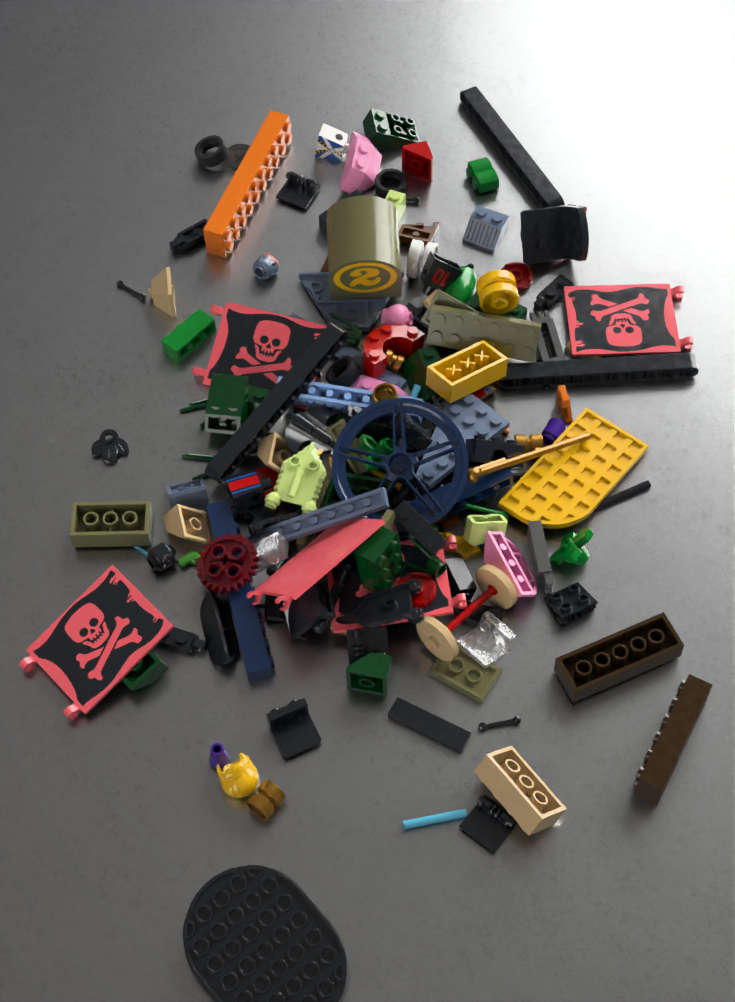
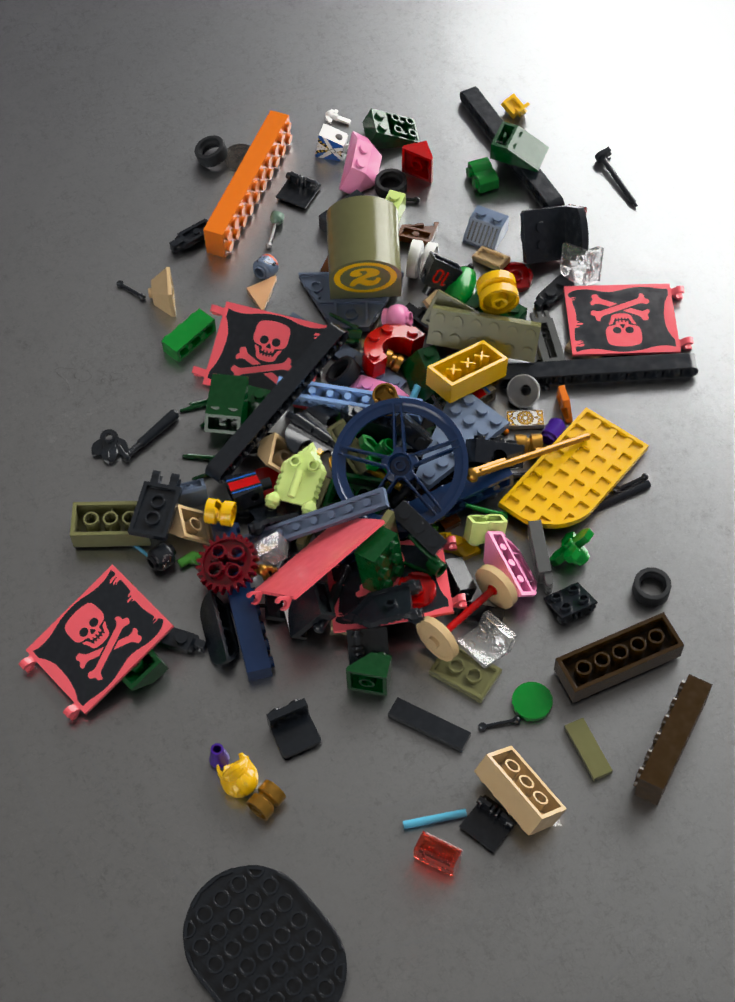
(153, 432): none -> black piece
(156, 507): none -> black tile
(220, 512): none -> yellow wheel
(262, 291): none -> light nougat tile
(263, 571): none -> pearl gold piece
(276, 219): none -> hinge
(332, 115): none -> white piece
(437, 853): none -> clear red brick
(491, 258): none -> tan tile
(514, 106): none -> yellow bracket
(515, 394): none -> light grey piece
(517, 147): none -> slope
(525, 419): none -> tile
(532, 701): none -> green tile
(581, 264): none -> clear bracket
(588, 749): none -> olive tile
(603, 157): none -> black piece
(617, 489): none -> black hinge
(651, 600): none -> black tyre

